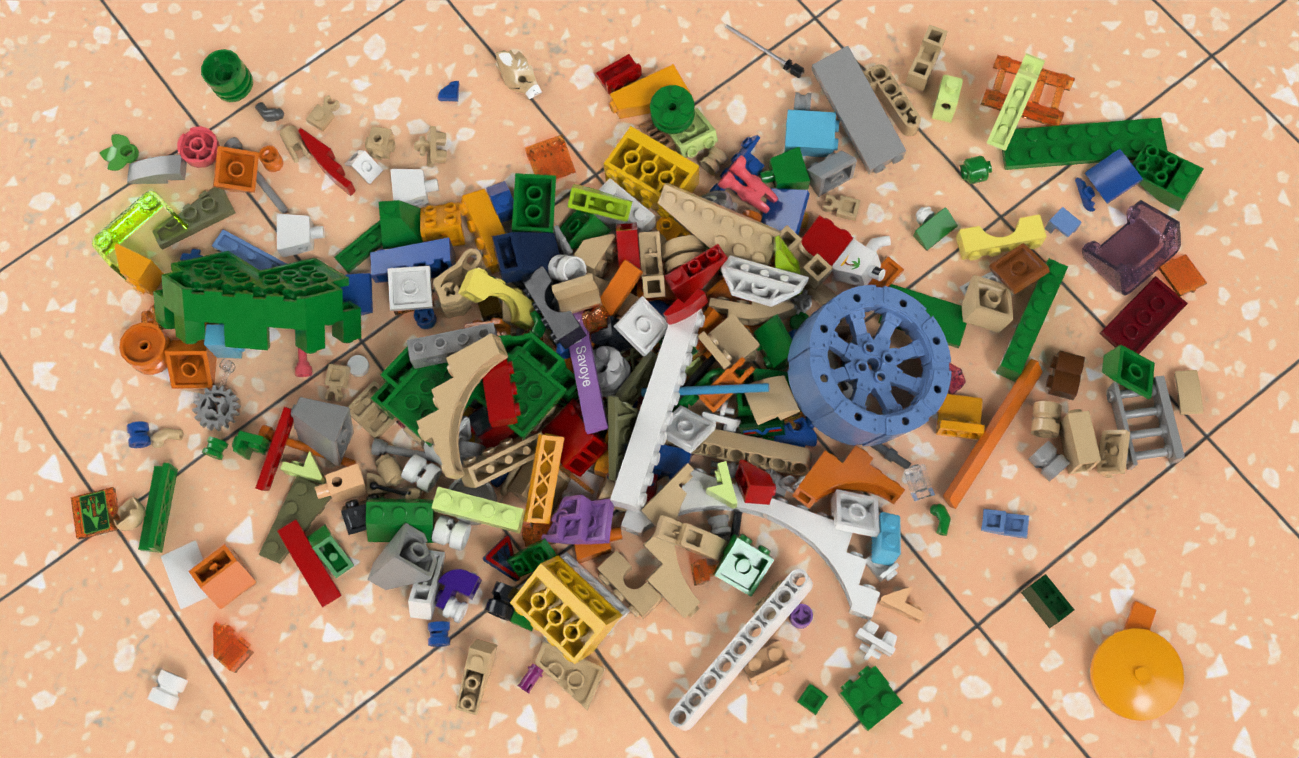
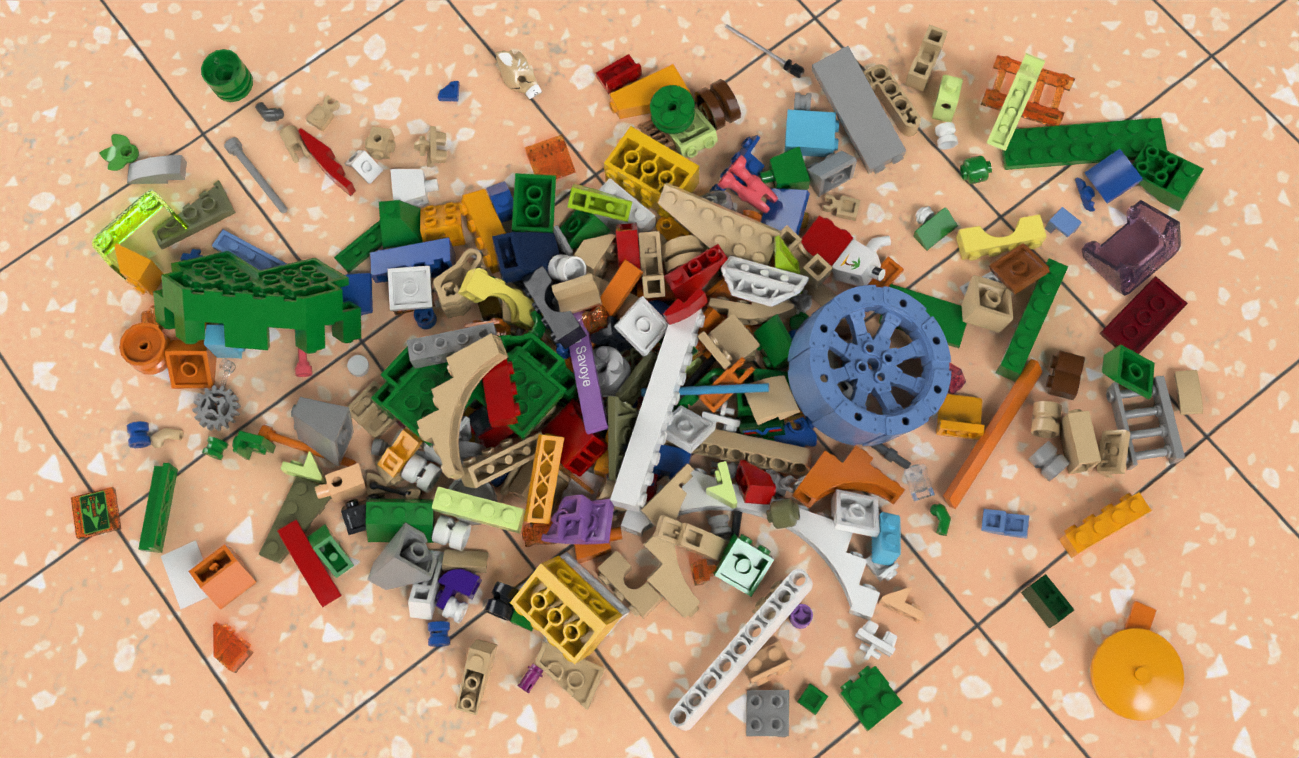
(130, 515): tan hair -> none
(167, 690): white wheel -> none
(198, 147): coral cylinder -> none
(235, 170): orange slope -> none
(271, 158): orange wheel -> none
(275, 451): red tile -> none
(296, 234): white torso -> none
(336, 378): tan plate -> none
(400, 453): none -> light orange slope
(466, 560): none -> tan slope
(498, 557): piece -> none
(529, 558): green slope -> none
(714, 160): tan wheel -> none
(718, 104): none -> reddish brown wheel
(767, 713): none -> light grey hinge
(783, 513): none -> olive head
(946, 135): none -> white wheel
(1104, 525): none -> light orange brick
(1182, 275): clear orange piece -> none

